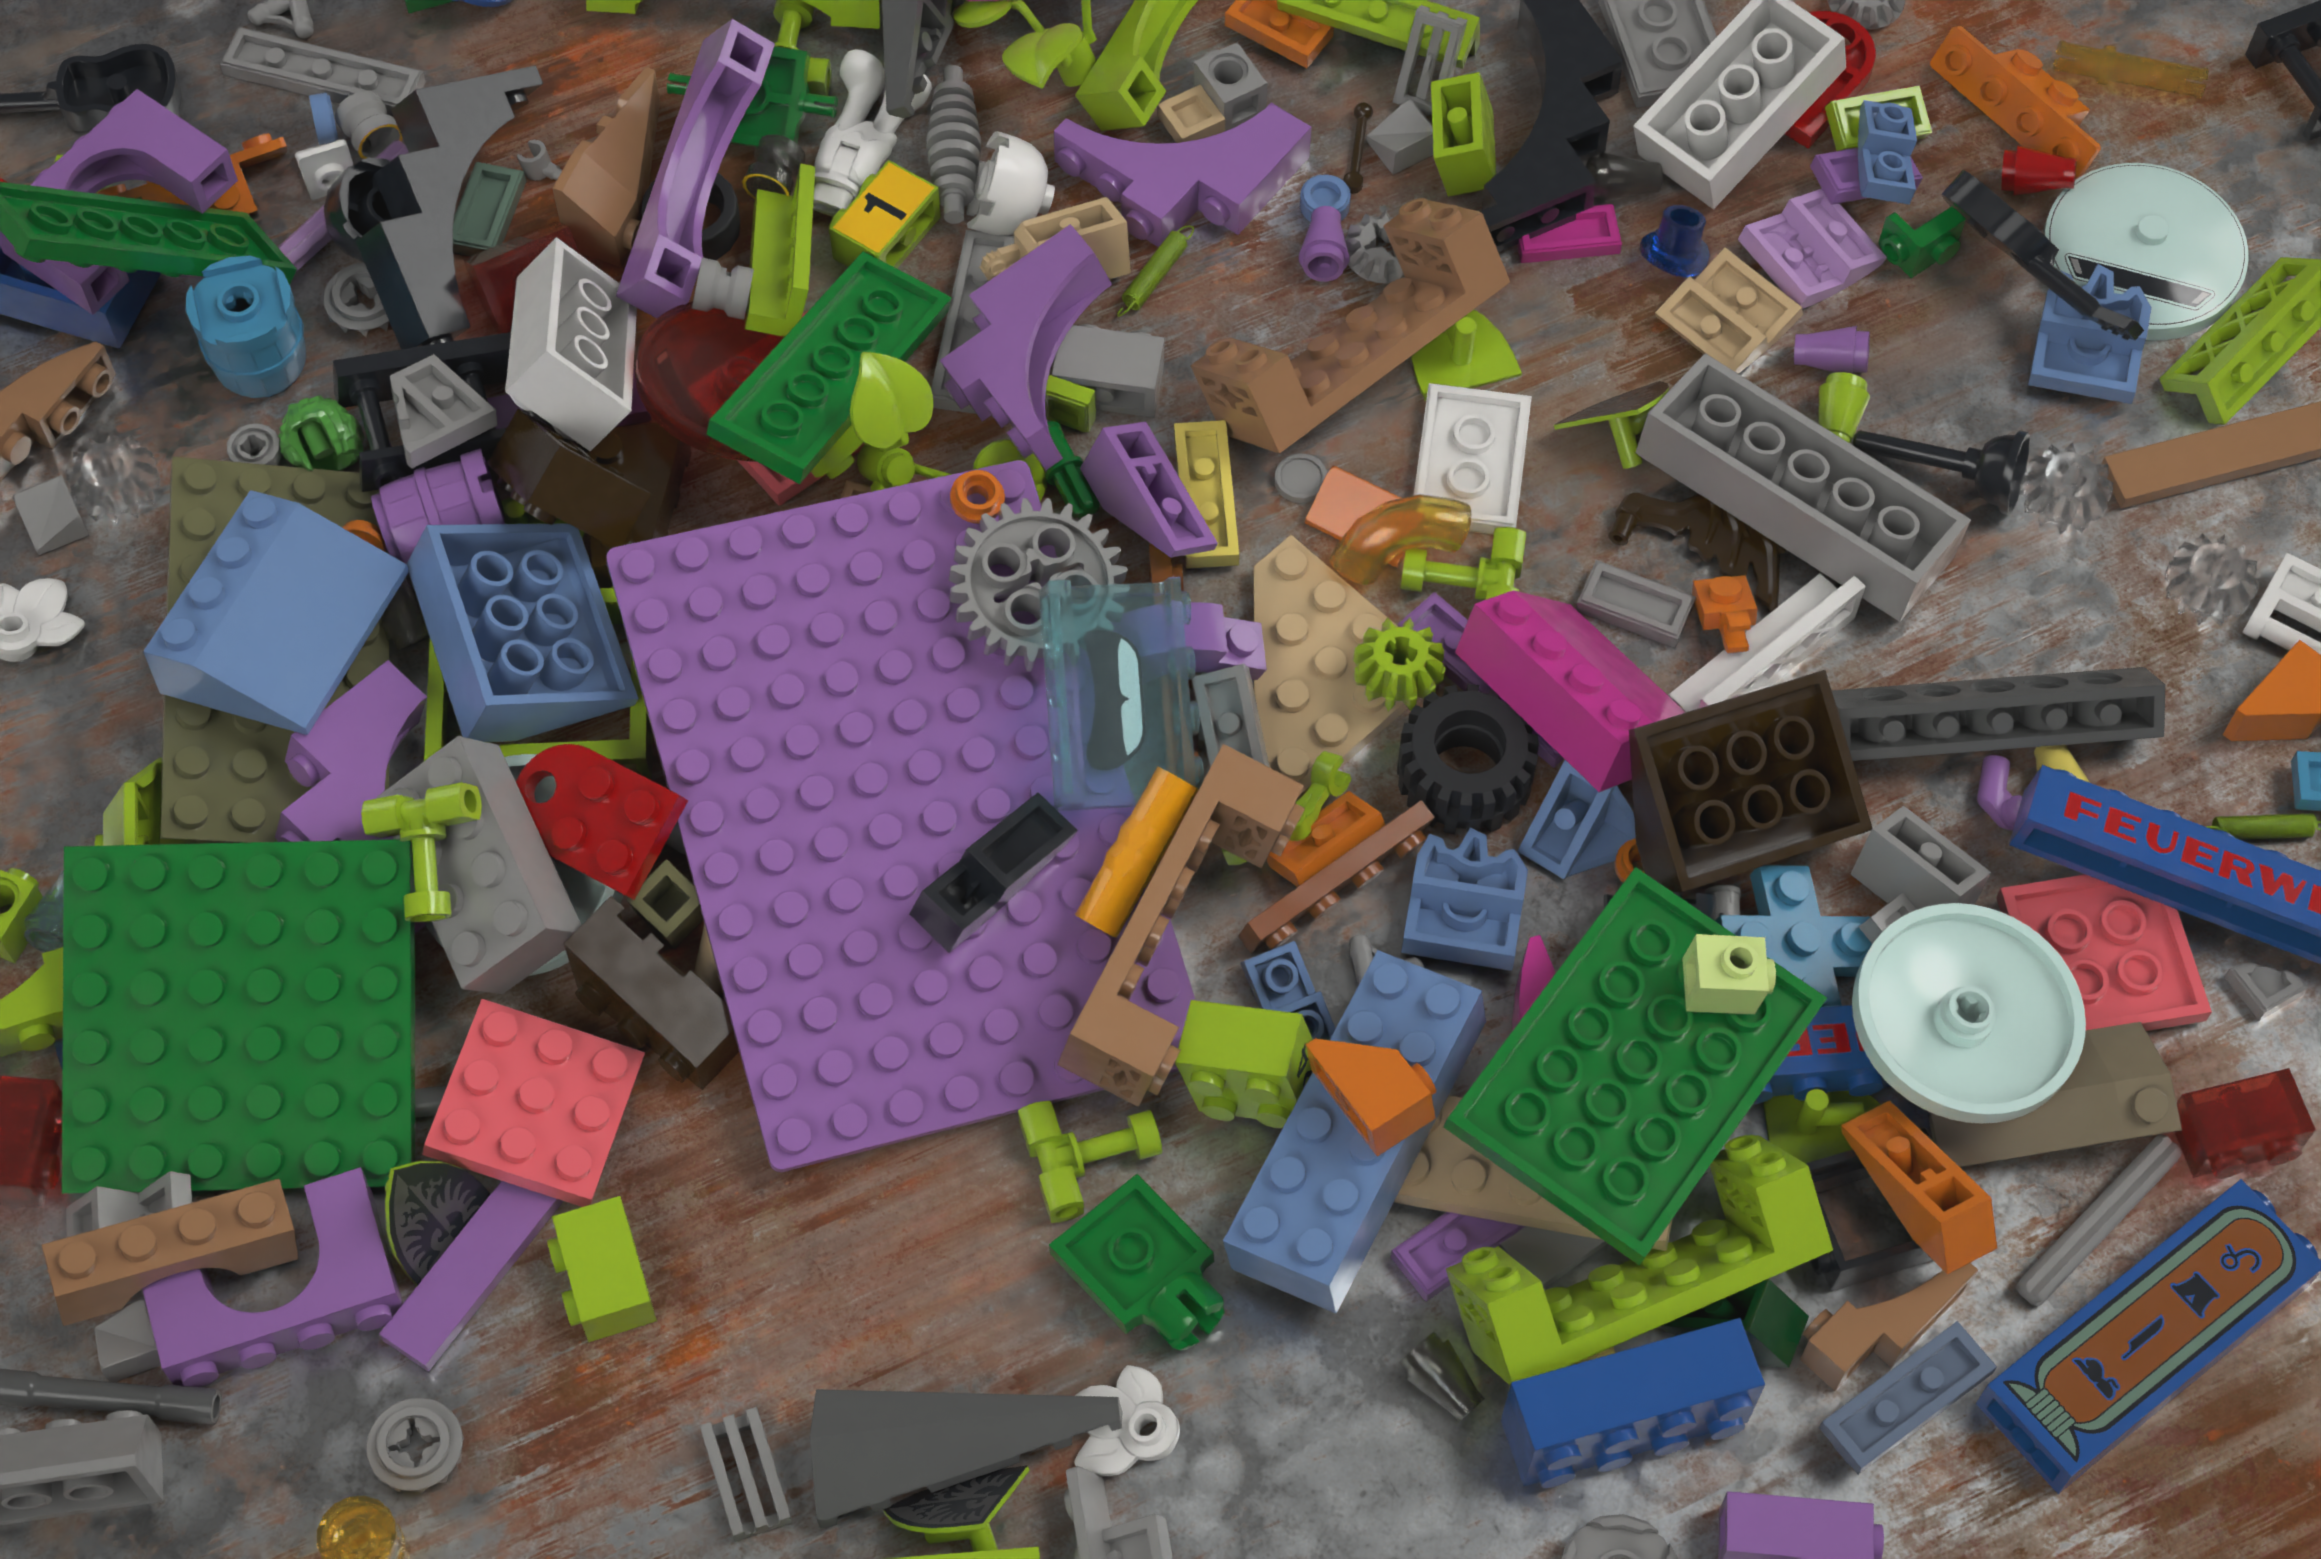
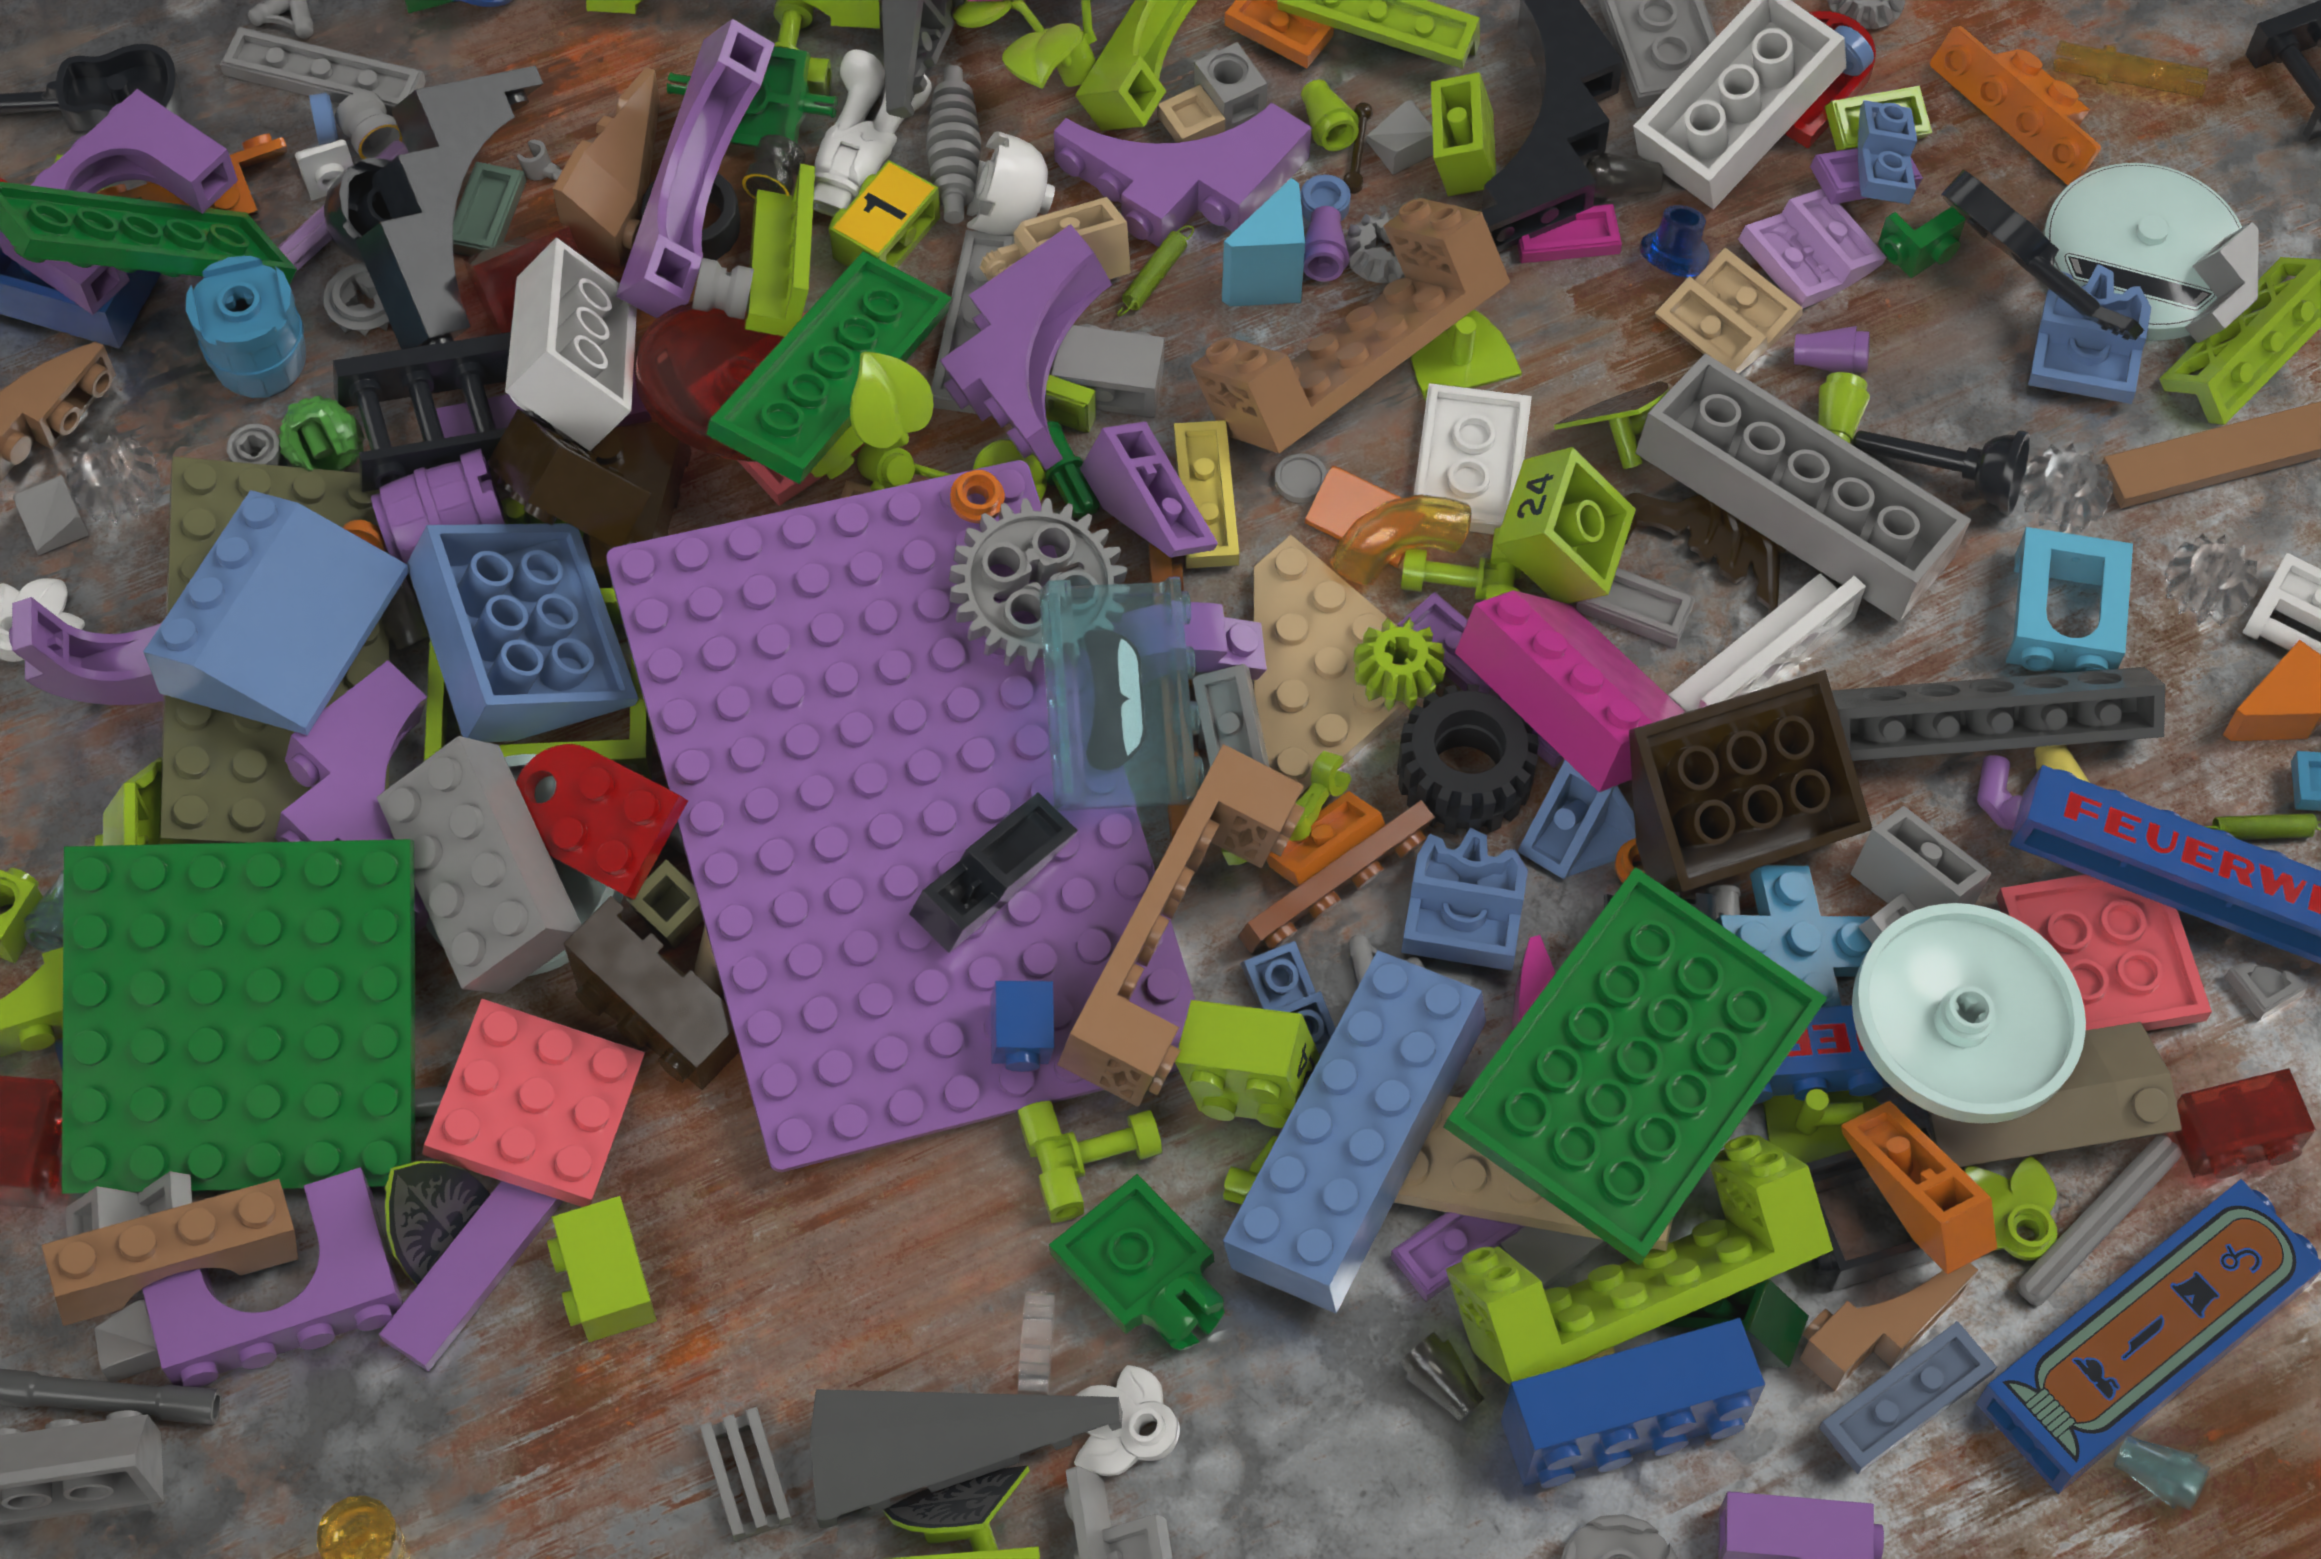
(80, 662): none -> medium lavender arch
(393, 1431): light grey gear -> none
(423, 823): lime bar -> none
(436, 410): light grey wing -> none
(1022, 1024): none -> blue brick
(1036, 1343): none -> clear beam
(1136, 852): light orange axle -> none
(1239, 1181): none -> lime hand
(1267, 253): none -> medium azure slope
(1331, 119): none -> lime cone
(1374, 1089): orange slope -> none
(1440, 24): light grey tile -> none
(1565, 526): none -> lime brick
(1727, 606): orange plate -> none
(1727, 974): yellowish green brick -> none
(1857, 50): none -> medium blue tile
(2021, 1203): none -> lime plate
(2036, 171): red cone -> none
(2076, 559): none -> medium azure panel
(2164, 1471): none -> clear light blue cone
(2232, 275): none -> light grey slope

